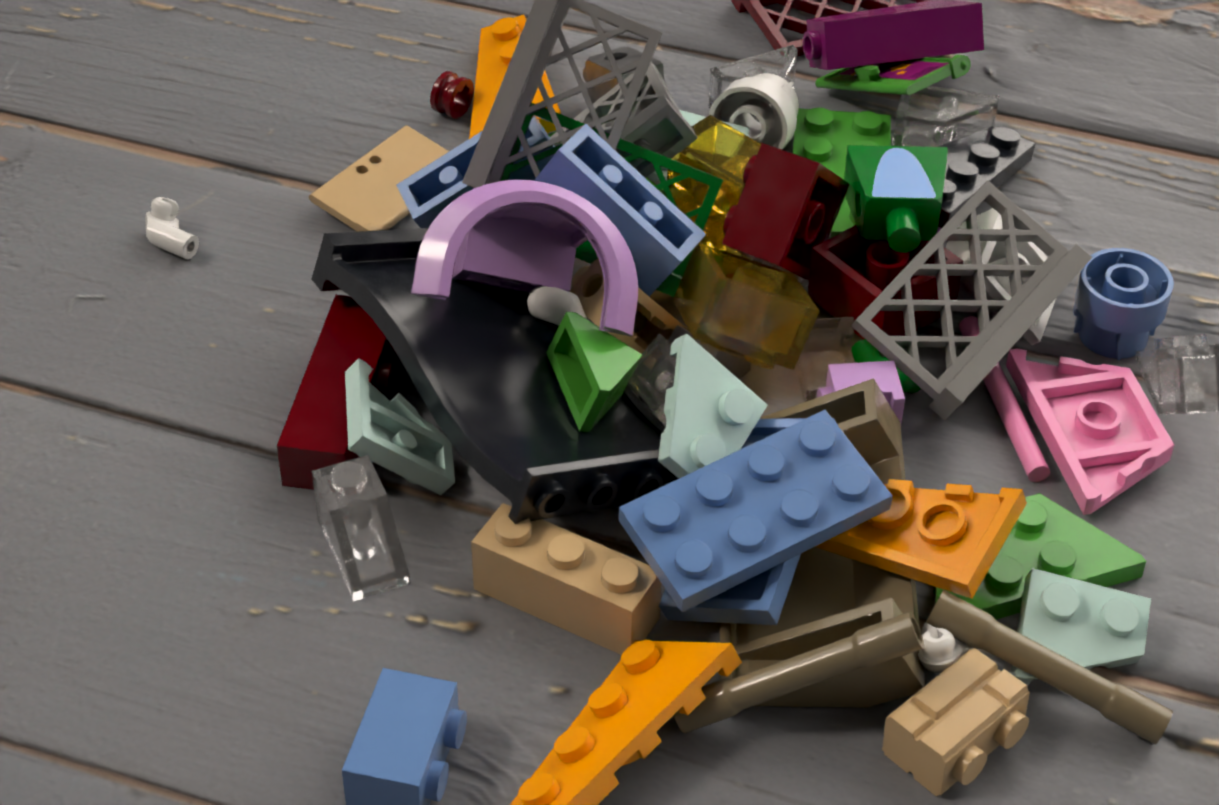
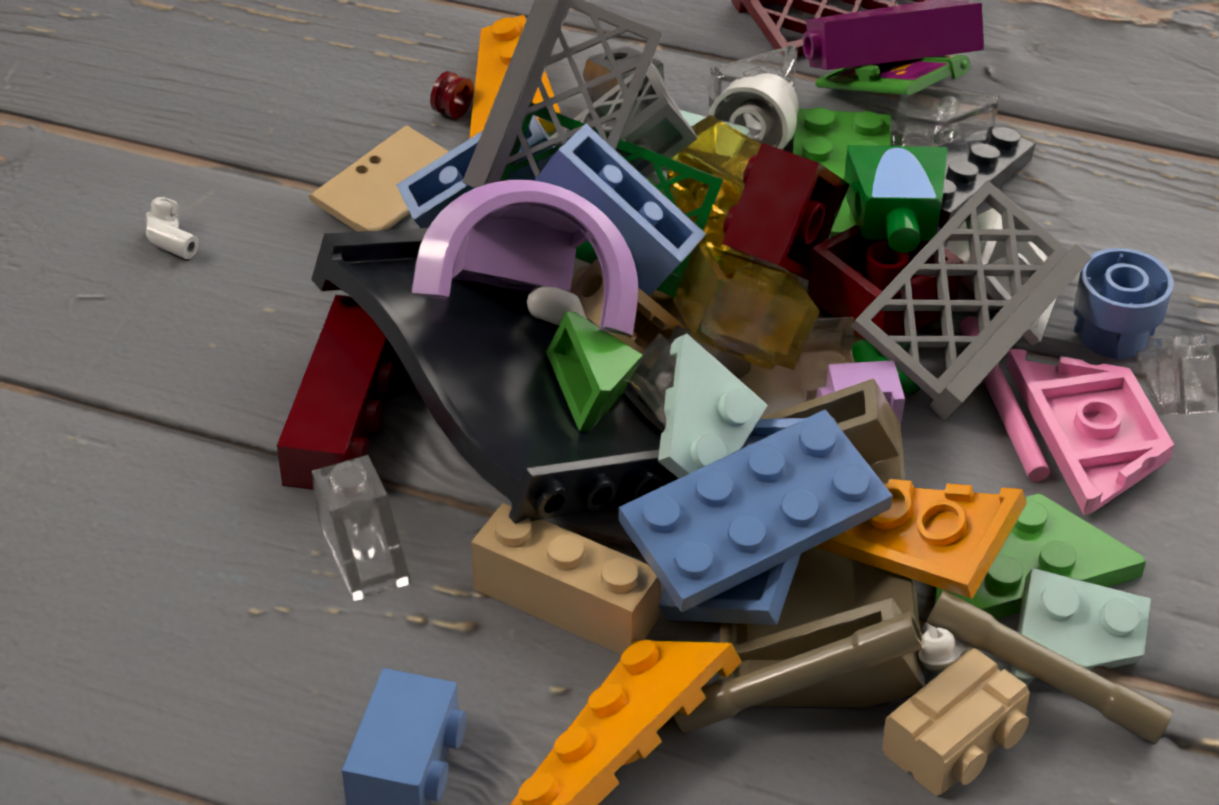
(395, 434): light aqua wing -> none

